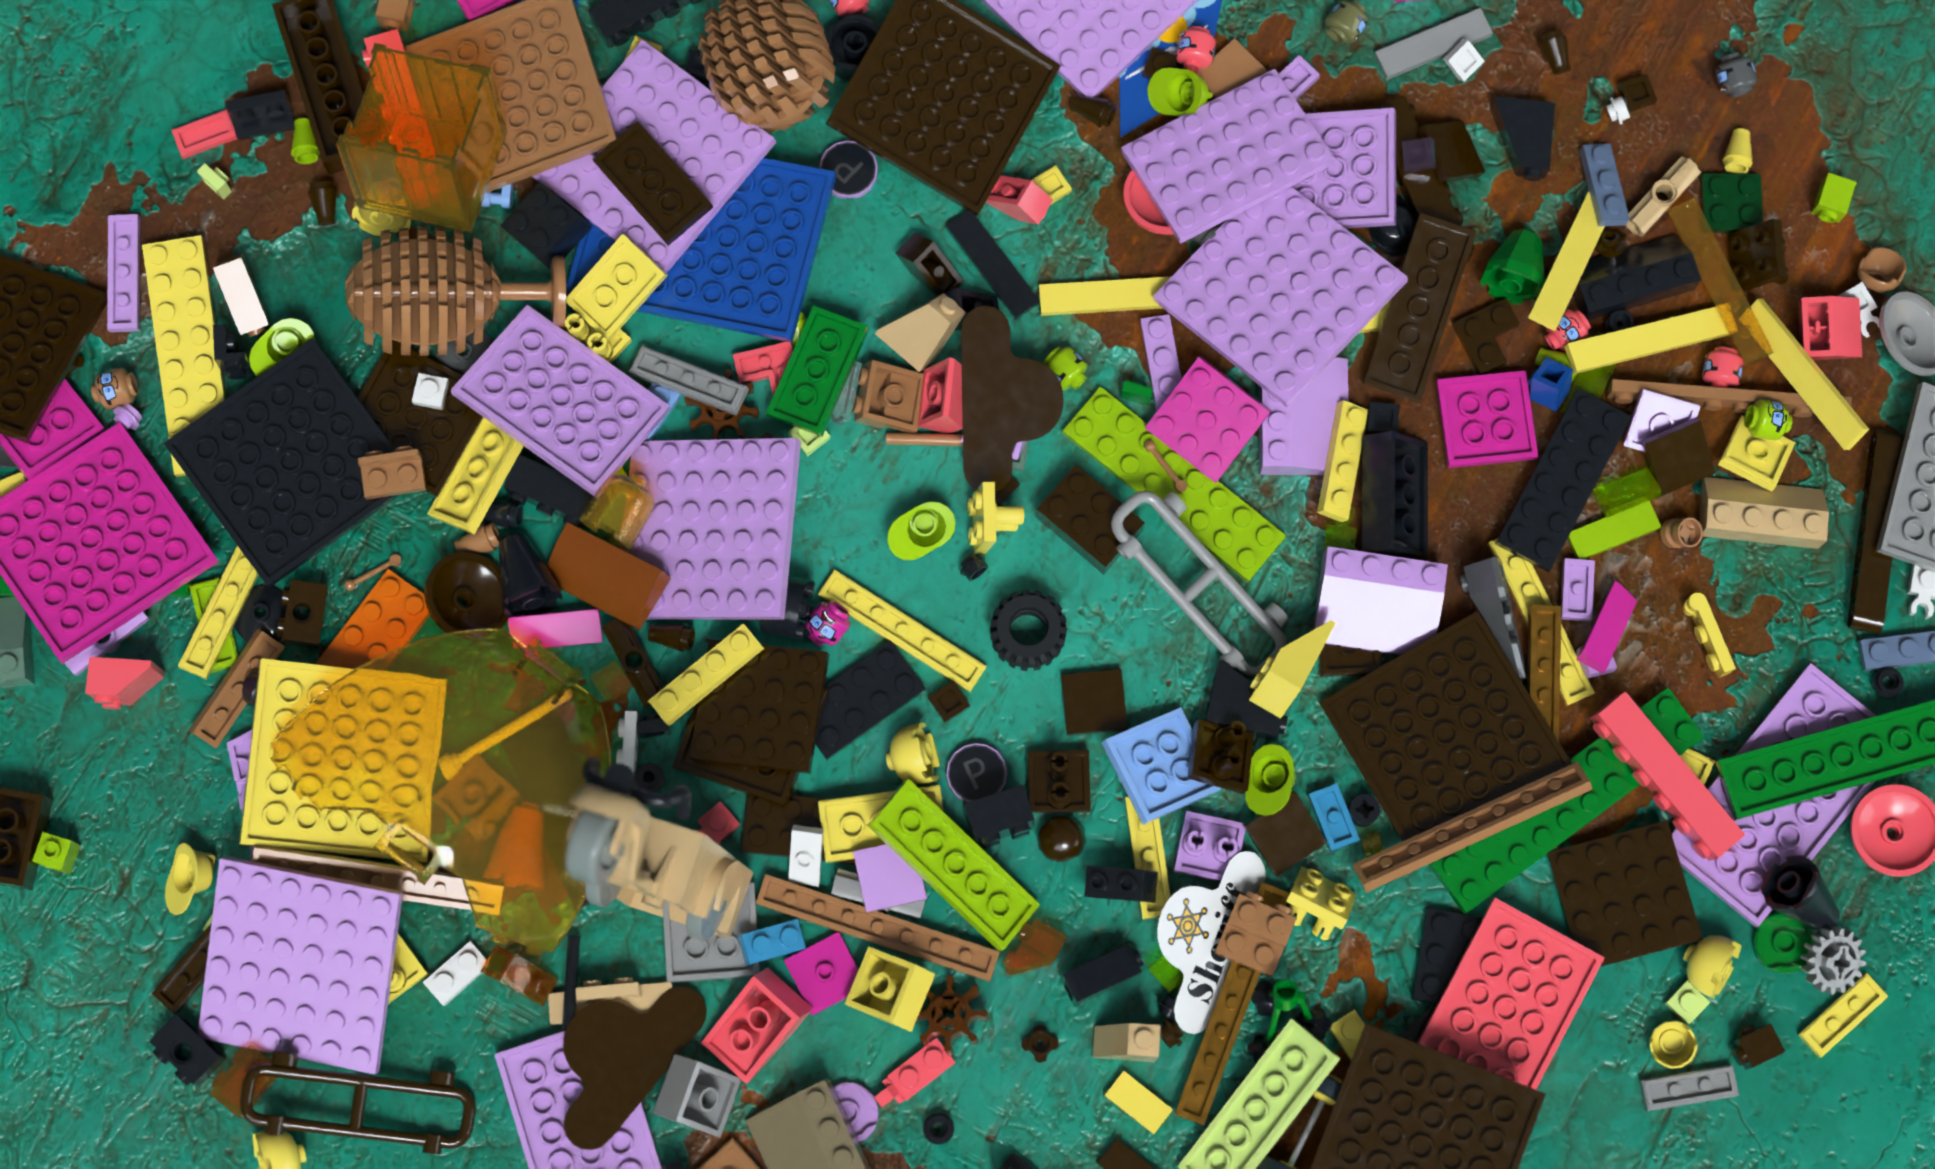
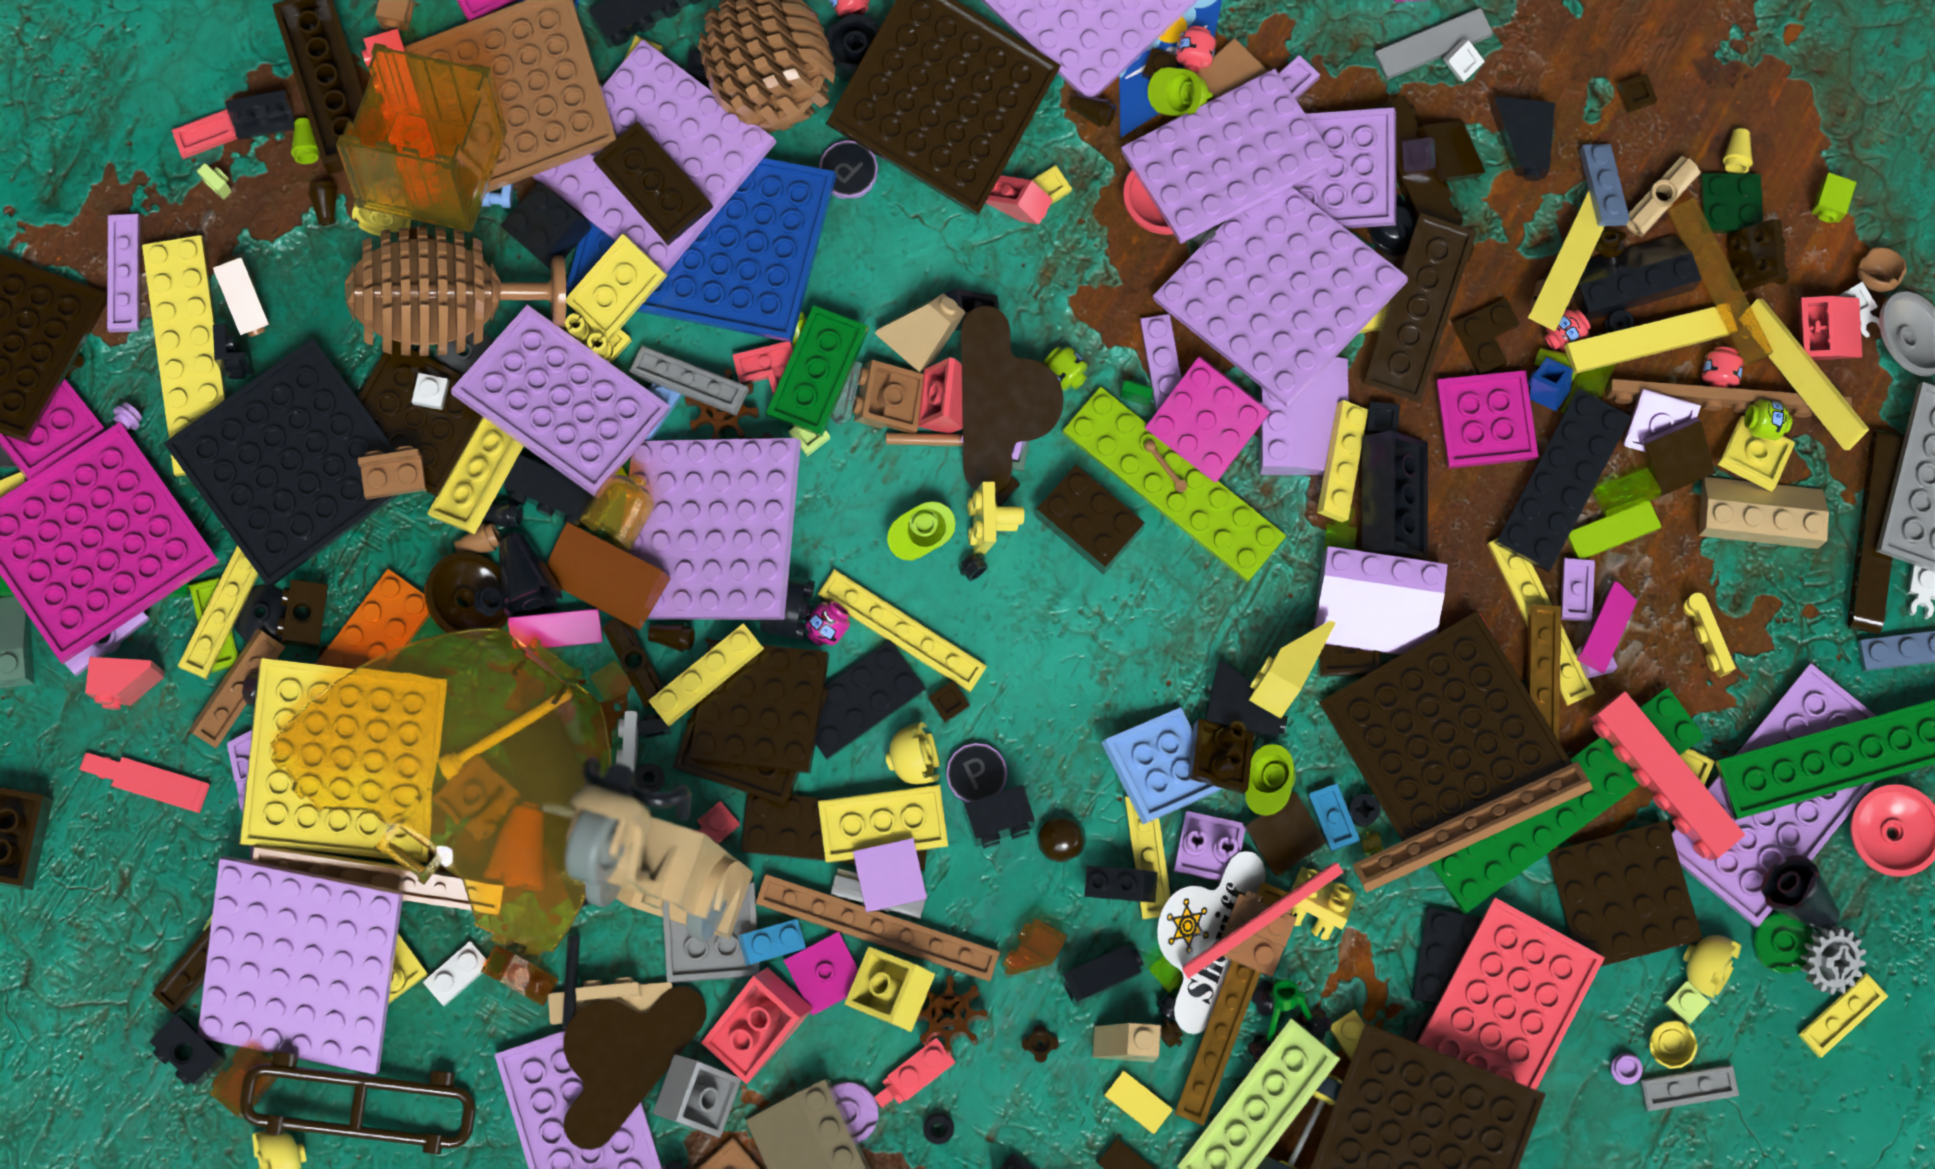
(56, 853): lime brick -> none
(114, 388): medium nougat head -> none
(148, 781): none -> coral piece
(189, 875): light yellow piece -> none
(278, 343): lime piece -> none
(394, 560): medium nougat hinge -> none
(494, 598): none -> black plate
(806, 855): white plate -> none
(929, 265): dark brown slope -> none
(953, 865): lime plate -> none
(992, 264): black tile -> none
(1032, 605): black tyre -> none
(1059, 781): dark brown plate -> none
(1094, 702): dark brown tile -> none
(1099, 296): light yellow tile -> none
(1170, 508): light grey bar -> none
(1262, 919): none -> coral tile
(1346, 21): olive head -> none
(1490, 593): dark grey wedge -> none
(1516, 268): green cone -> none
(1555, 50): dark brown cone -> none
(1617, 110): white plate -> none
(1626, 1068): none -> lavender plate
(1681, 532): medium nougat wheel -> none
(1736, 75): dark grey head -> none
(1756, 1046): dark brown brick -> none
(1895, 678): black plate -> none

